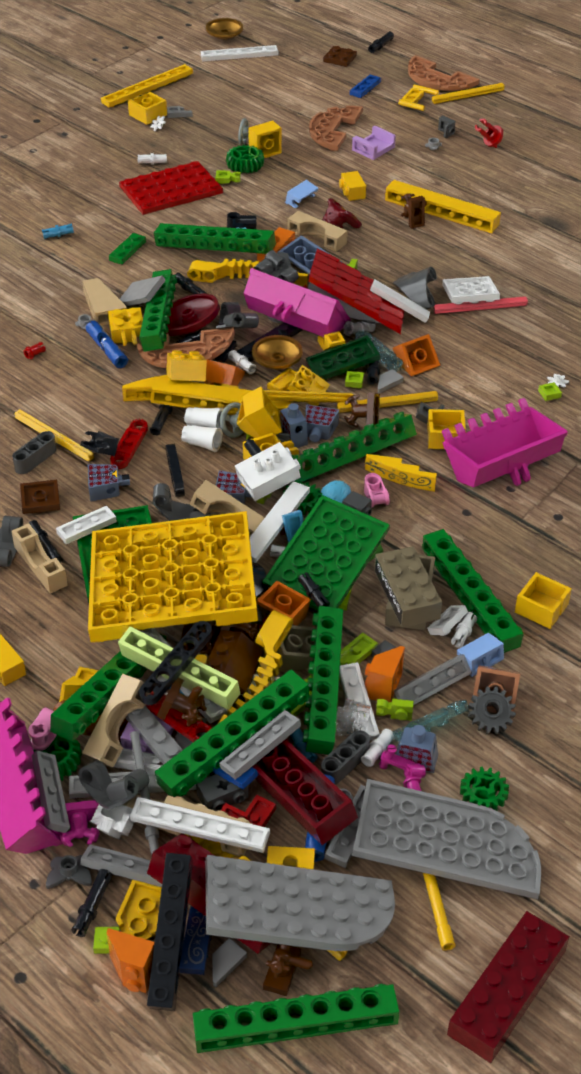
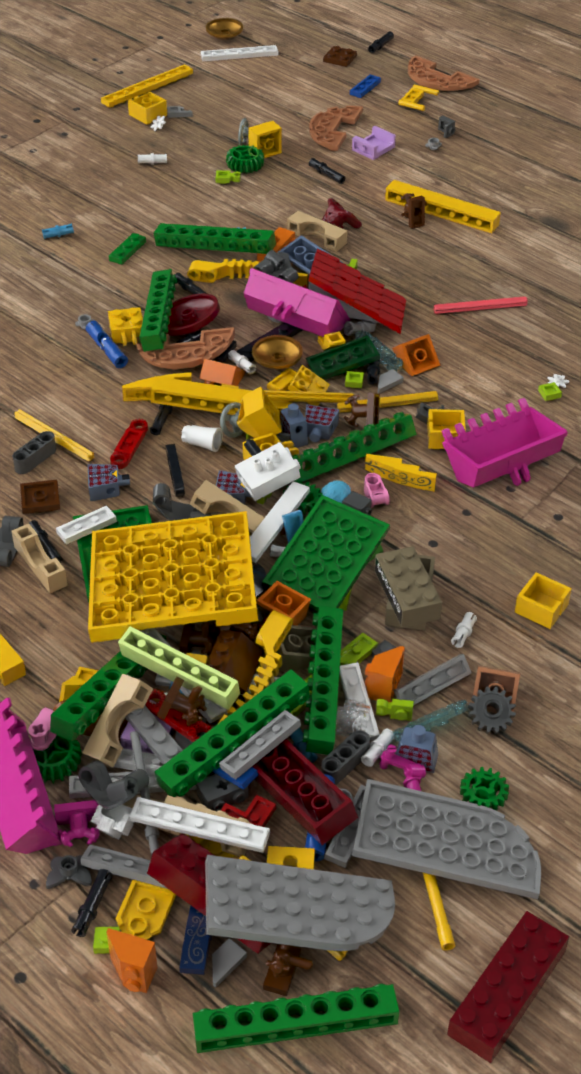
(31, 352): red pin -> none
(50, 791): light grey plate -> none
(100, 300): tan slope -> none
(101, 443): black hinge -> none
(142, 291): light grey tile -> none
(170, 187): red plate -> none
(170, 932): black brick -> none
(175, 671): black beam -> none
(186, 366): yellow hinge -> none
(203, 417): white plant -> none
(232, 317): dark grey panel -> none
(236, 220): black piece -> none
(300, 192): light blue hinge -> none
(313, 591): black pin -> none
(326, 170): none -> black pin
(353, 185): yellow brick -> none
(400, 301): white tile -> none
(415, 286): dark grey panel -> none
(448, 620): white plate -> none
(468, 93): yellow axle -> none
(471, 290): white plate -> none
(471, 589): green brick -> none
(482, 651): light blue hinge -> none
(492, 135): red piece -> none

